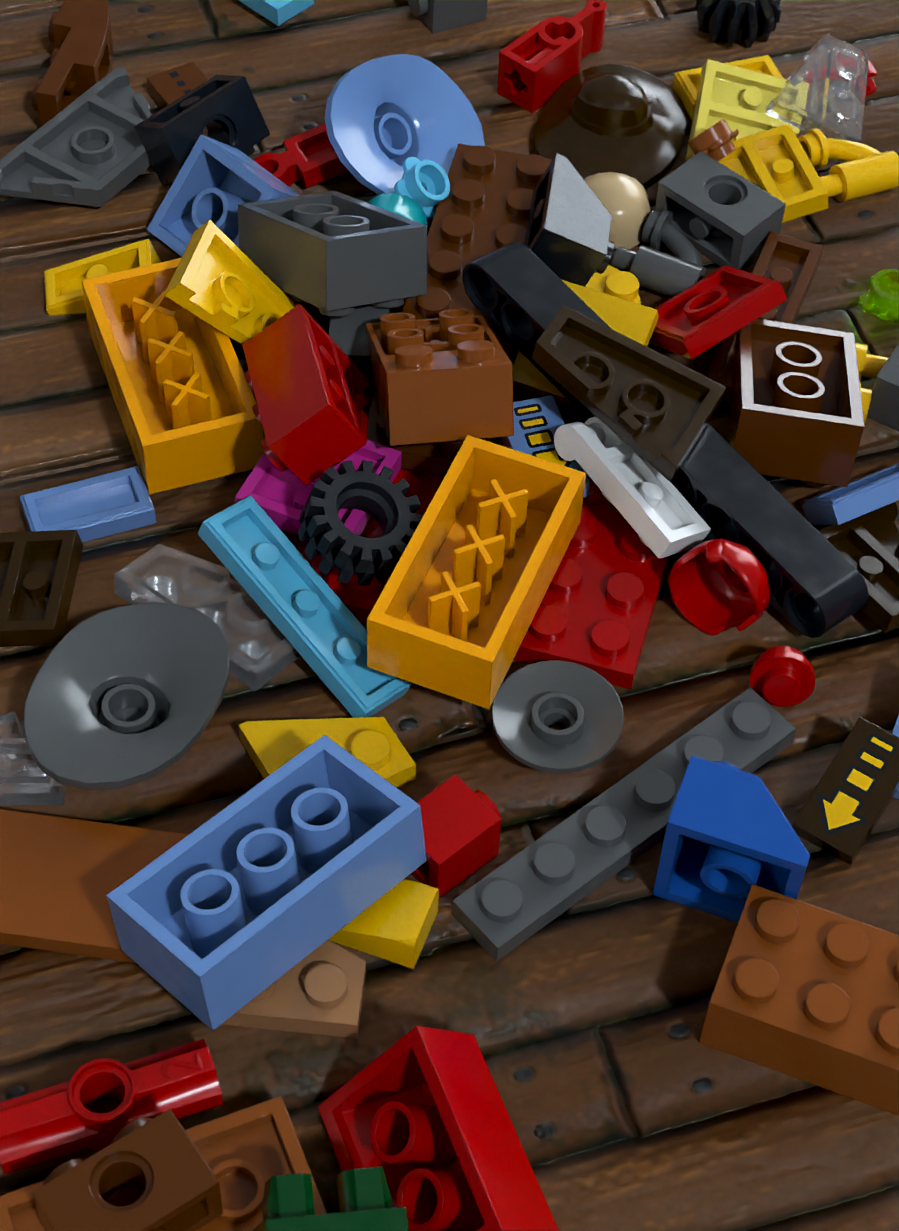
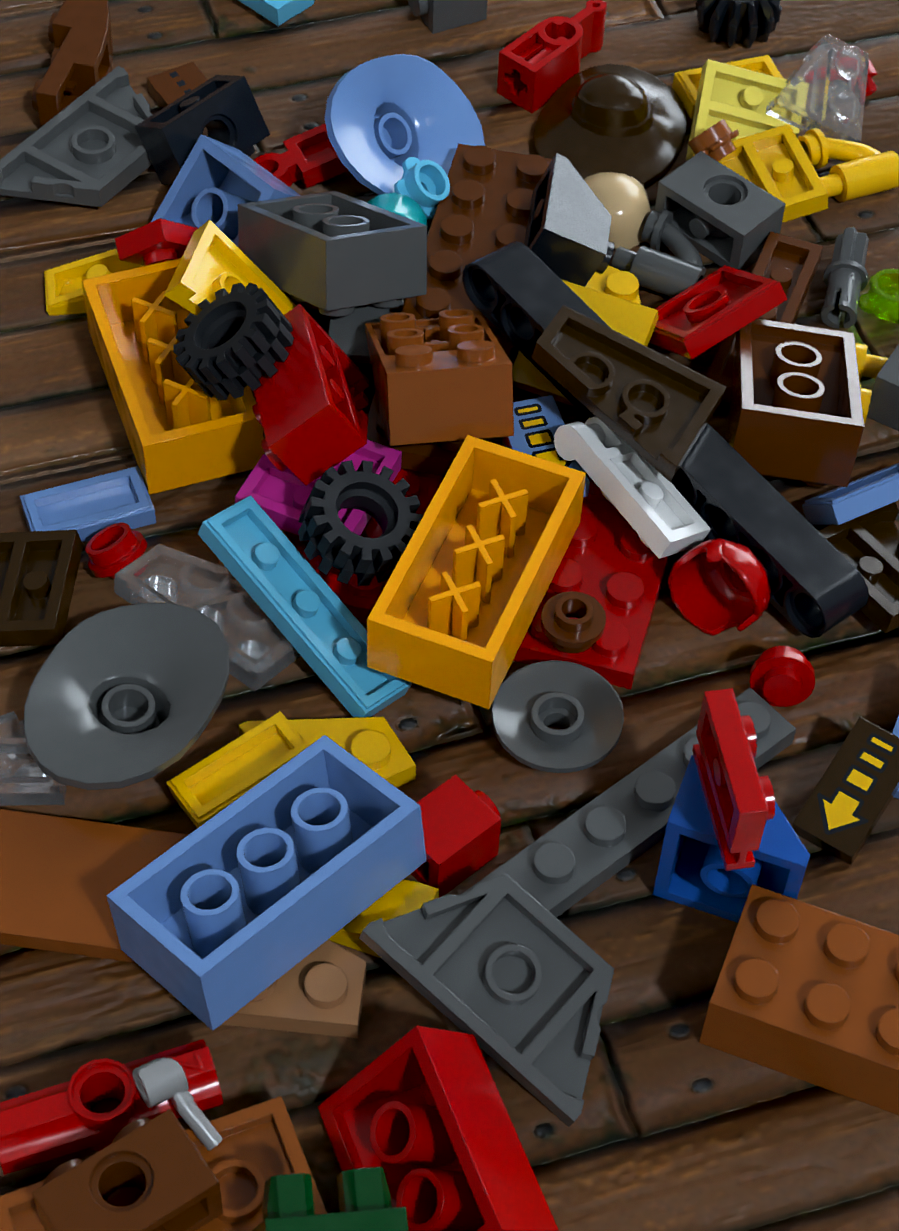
(114, 549): none -> red plate
(154, 242): none -> red plate
(166, 1080): none -> light grey hand
(233, 341): none -> black tyre
(236, 768): none -> yellow tile
(510, 979): none -> dark grey wing
(573, 634): none -> reddish brown plate
(730, 781): none -> red plate
(845, 278): none -> dark grey axle

